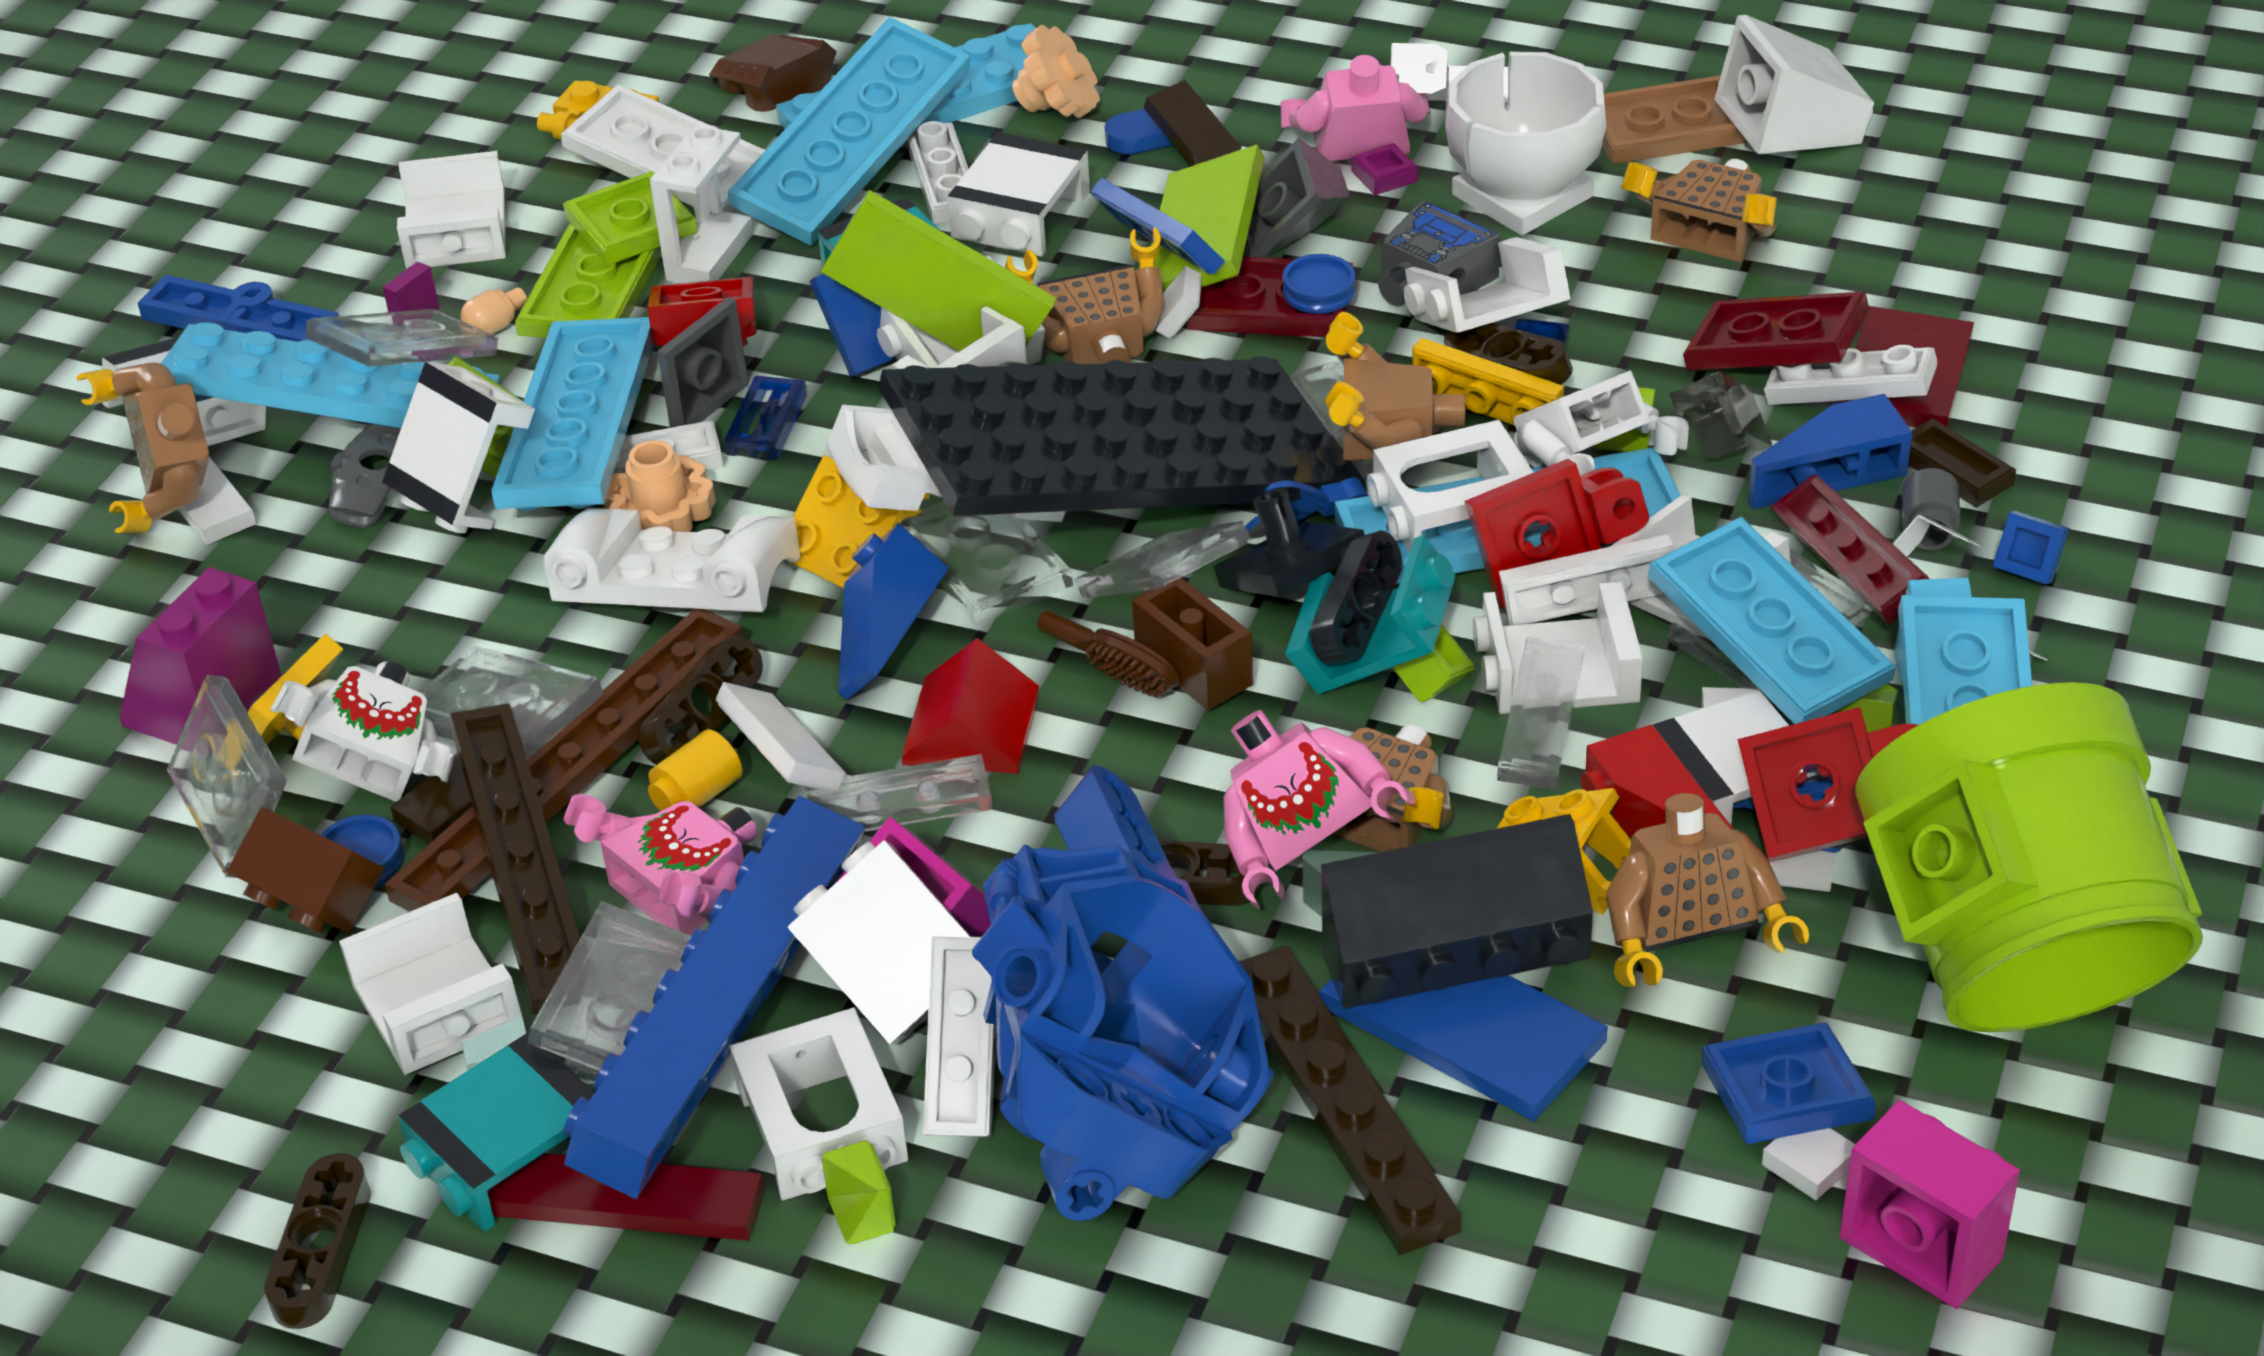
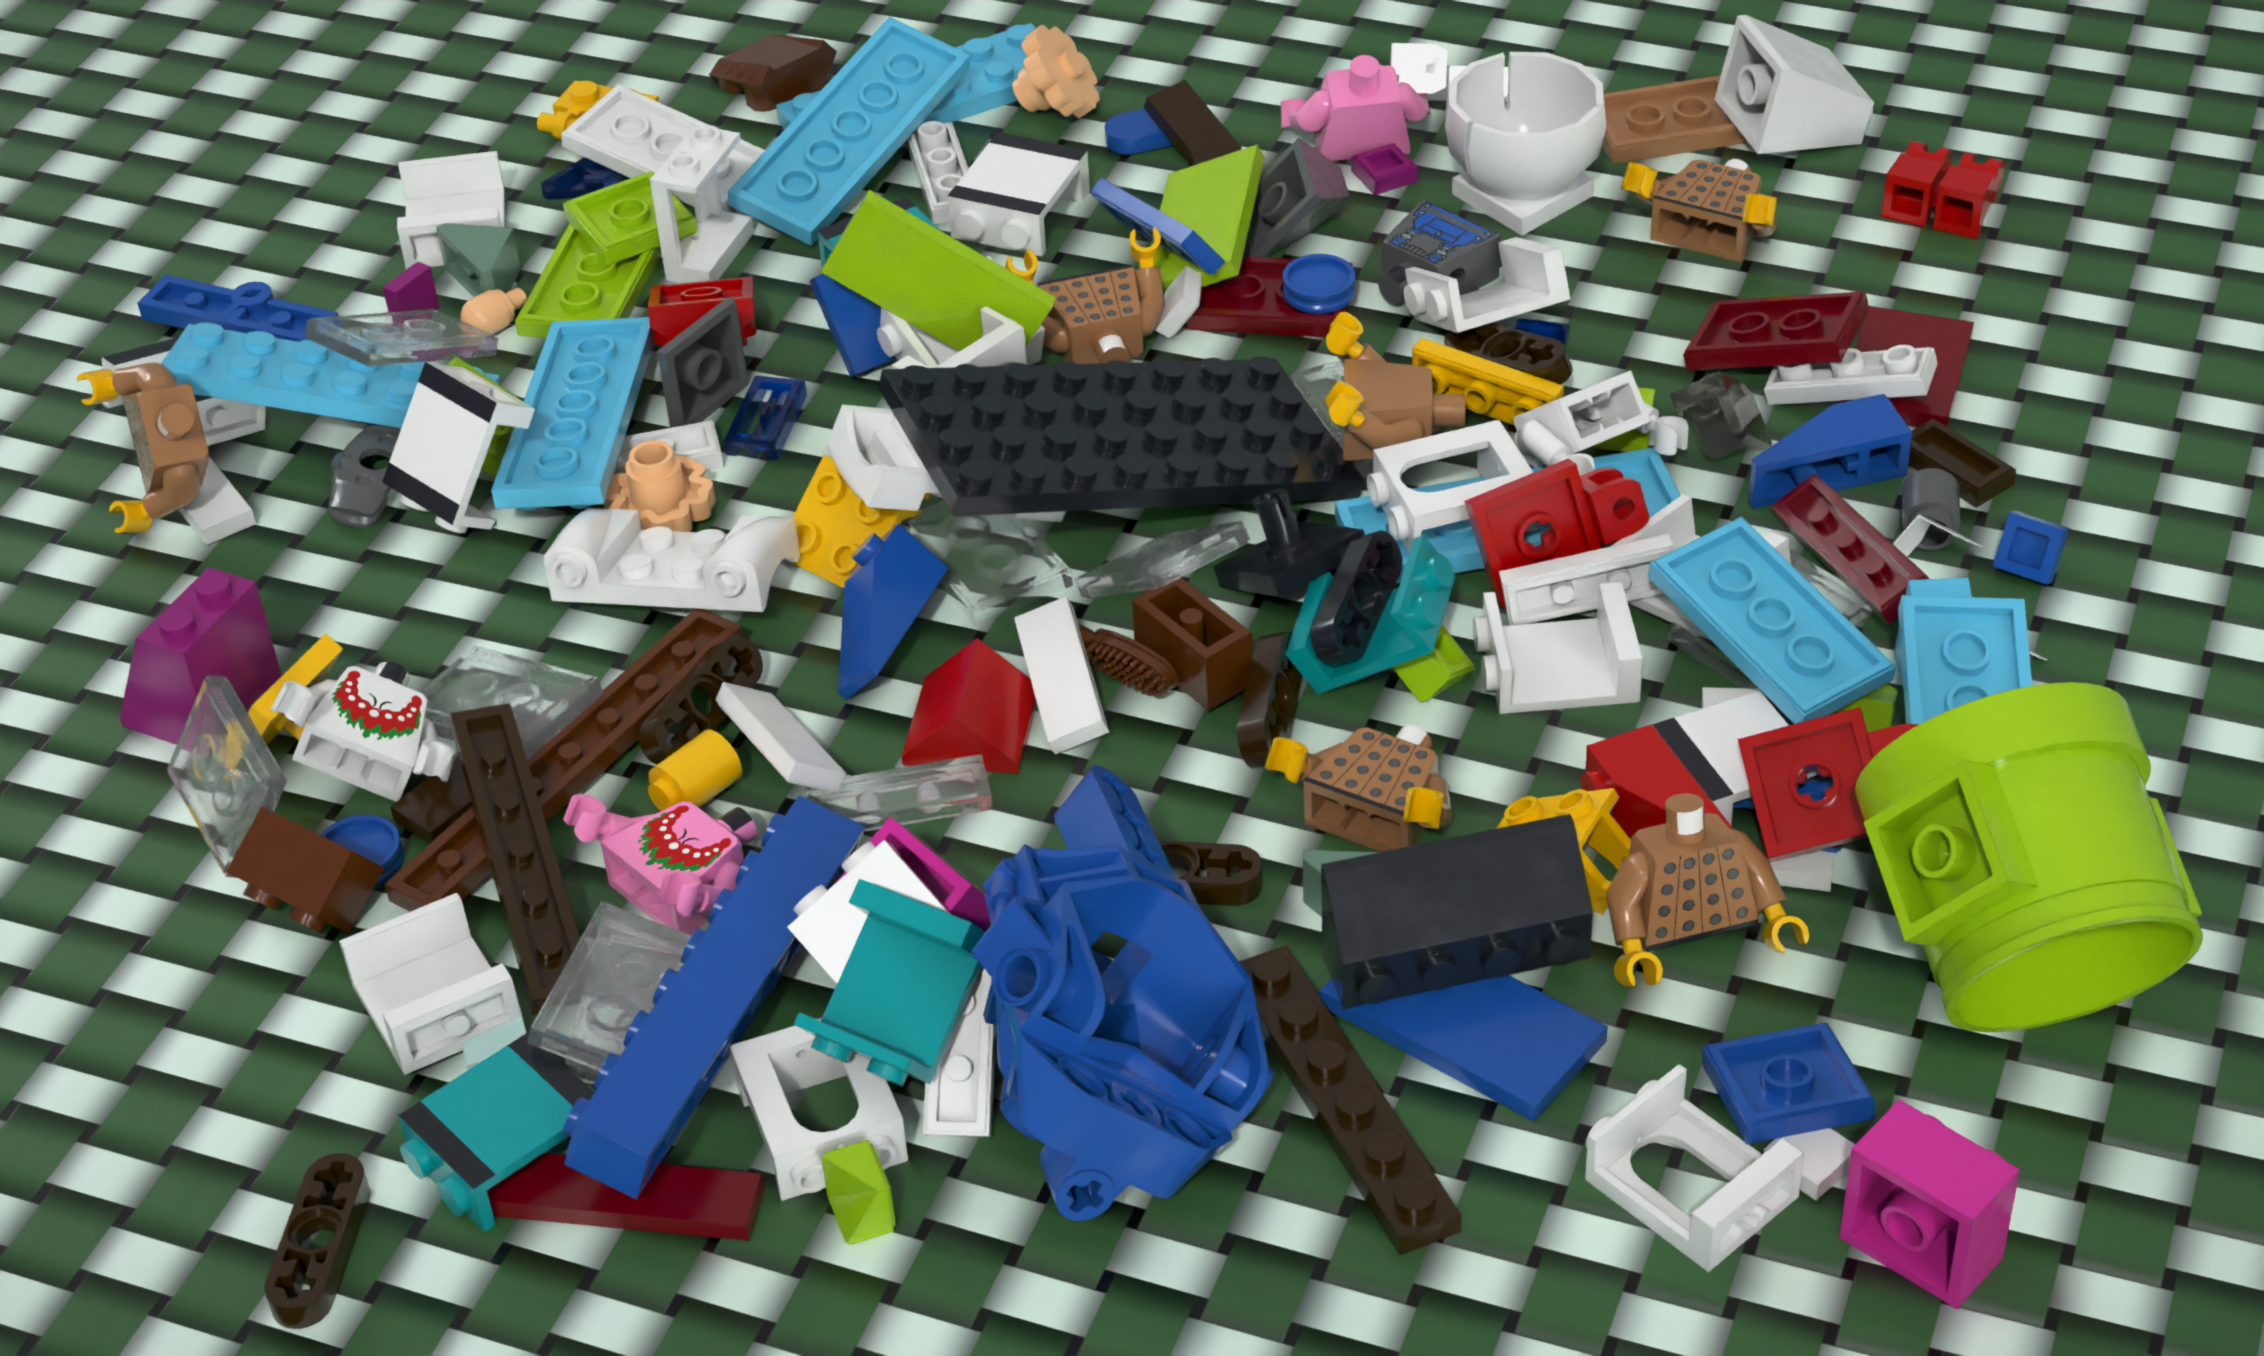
(480, 256): none -> sand green slope
(580, 179): none -> clear blue tile
(898, 987): none -> teal panel
(1061, 675): none -> white tile
(1268, 699): none -> dark brown beam
(1296, 794): bright pink torso -> none
(1308, 499): blue piece -> none
(1541, 713): clear tile -> none
(1659, 1113): none -> white panel
(1956, 192): none -> red legs

